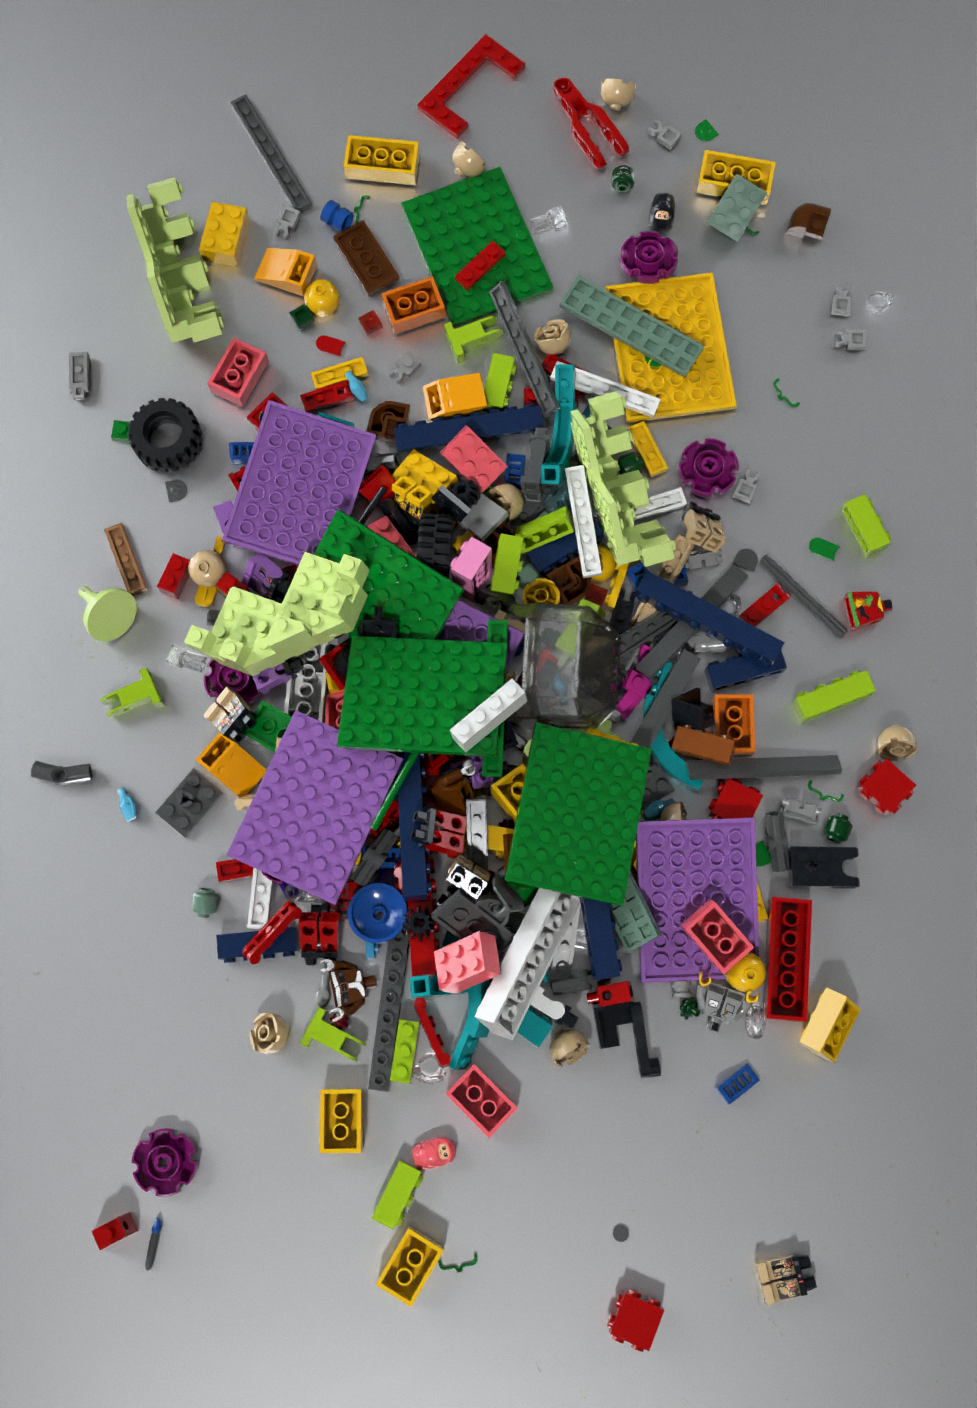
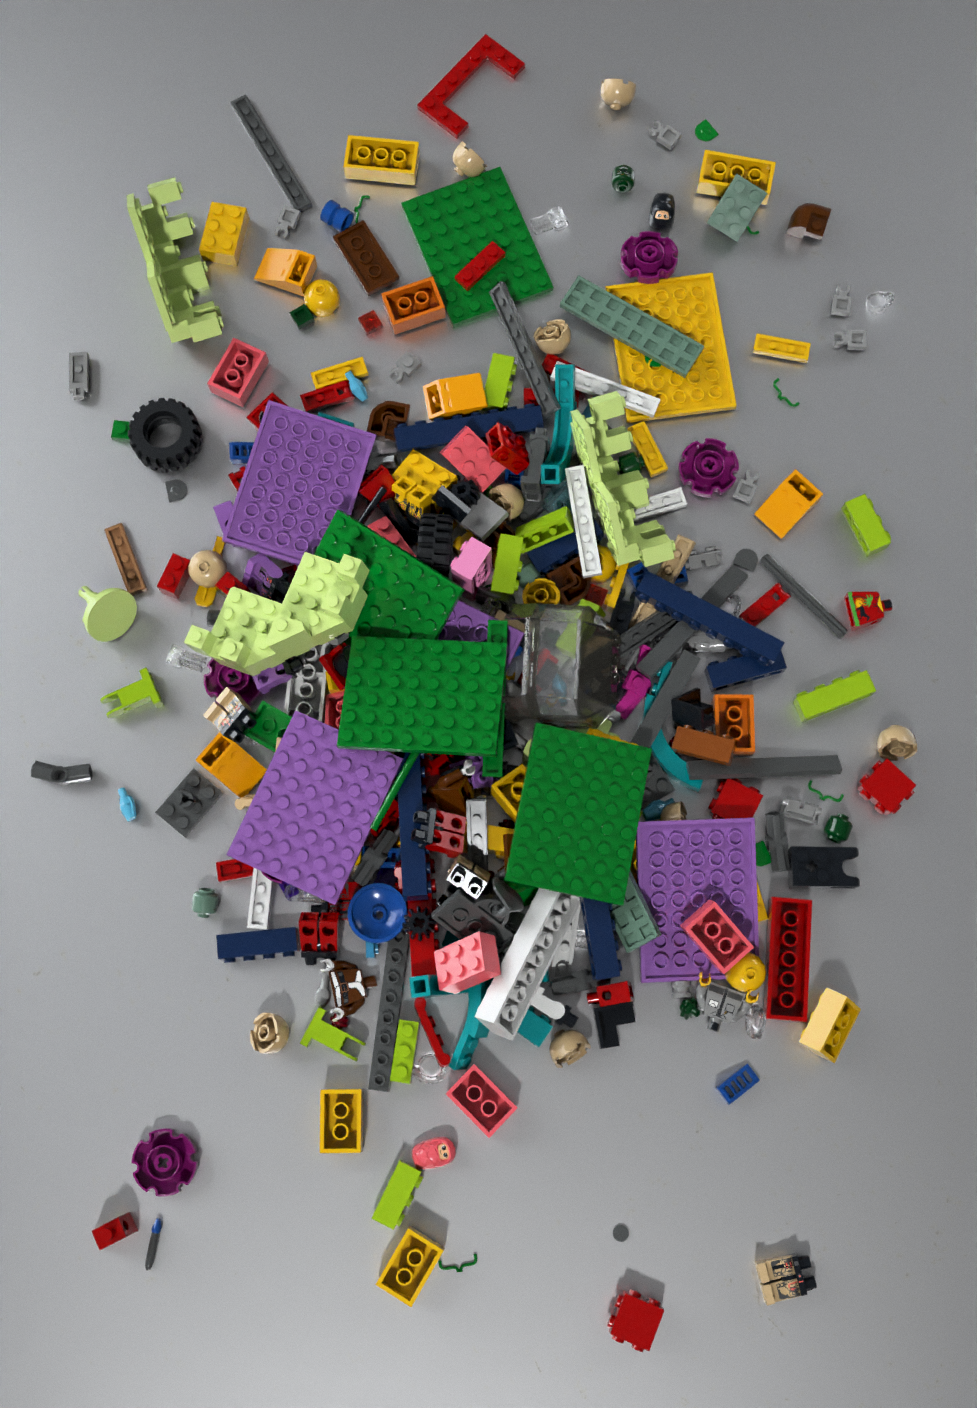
(271, 931): red plate -> none
(330, 345): red piece -> none
(378, 626): black plate -> none
(471, 336): lime piece -> none
(488, 715): white brick -> none
(507, 448): none -> red brick
(577, 108): red piece -> none
(647, 1067): black beam -> none
(703, 527): tan hips -> none
(781, 348): none -> yellow plate
(788, 504): none -> light orange slope
(823, 548): green piece -> none

